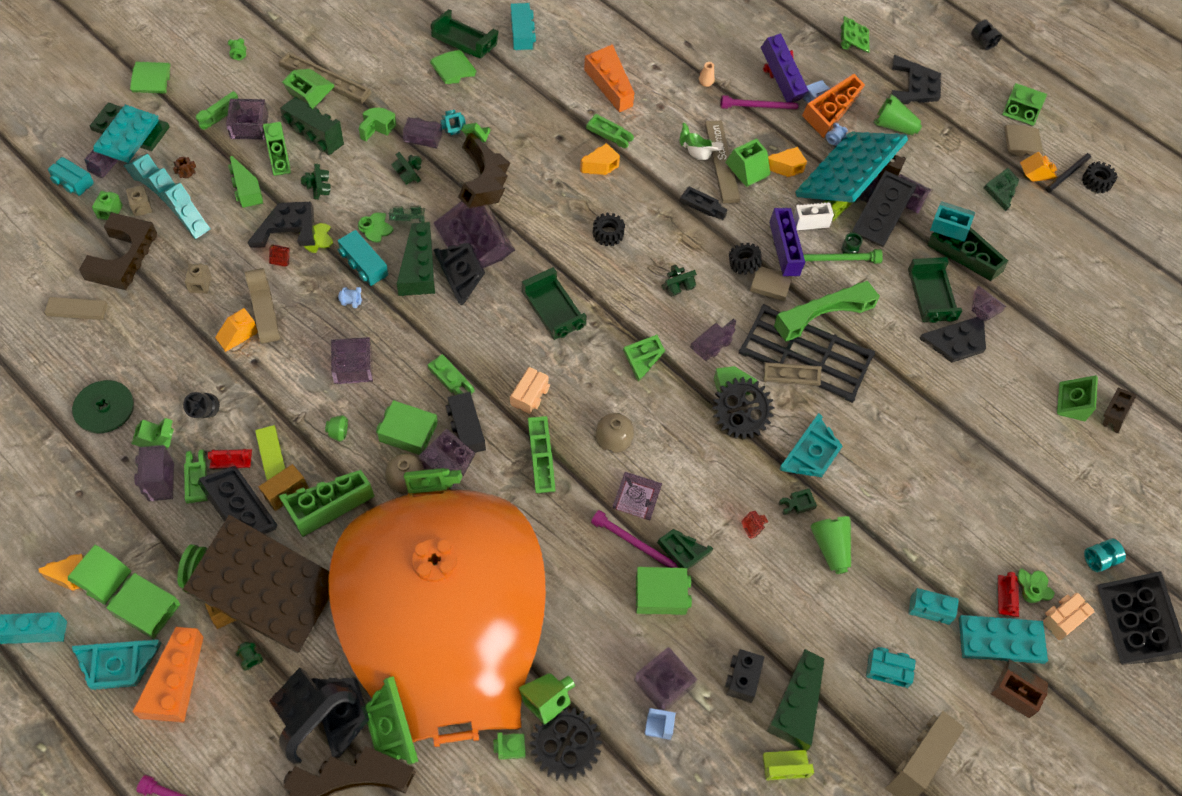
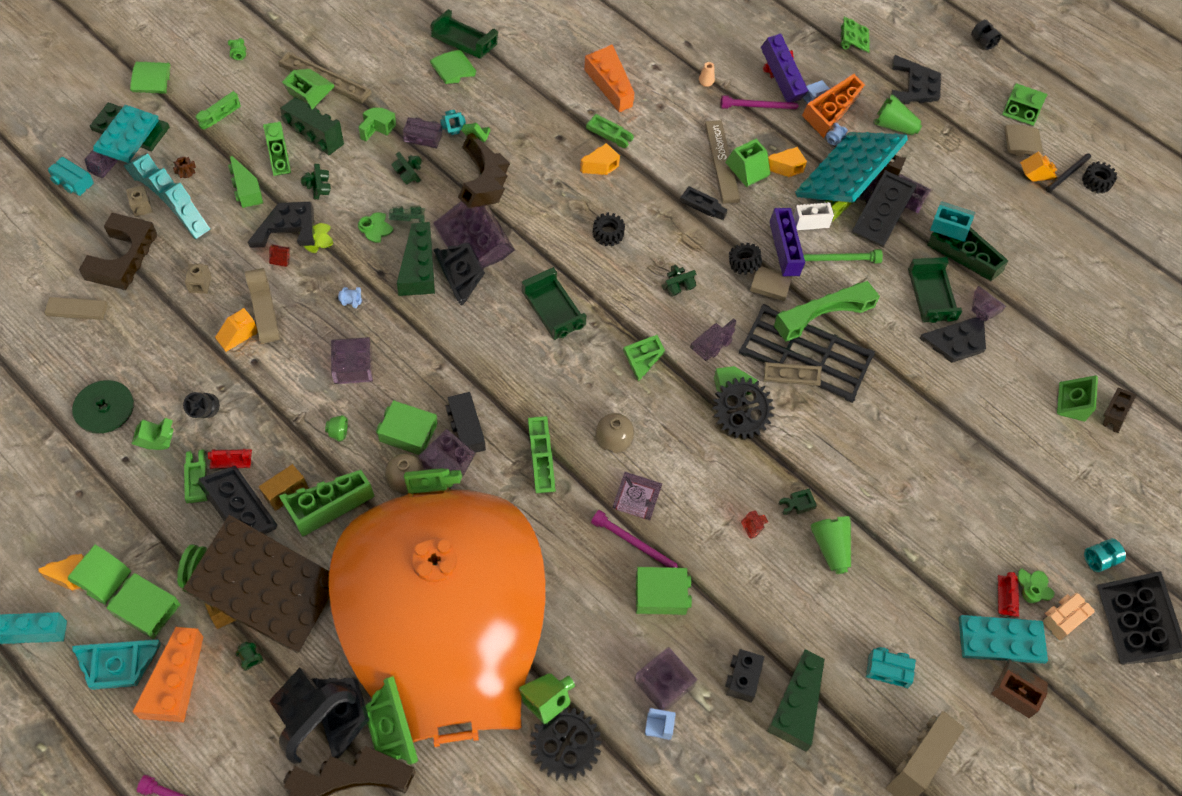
(106, 204): bright green brick -> none
(155, 473): brick -> none
(247, 118): brick -> none
(270, 451): lime tile -> none
(362, 258): teal brick -> none
(449, 375): bright green hinge -> none
(509, 746): bright green bracket -> none
(522, 26): teal brick -> none
(529, 390): light nougat brick -> none
(683, 549): dark green wing -> none
(696, 145): hair -> none
(787, 765): lime panel -> none
(813, 451): teal wing -> none
(851, 243): dark green wheel -> none
(933, 606): teal brick -> none
(1003, 188): clear green wing -> none

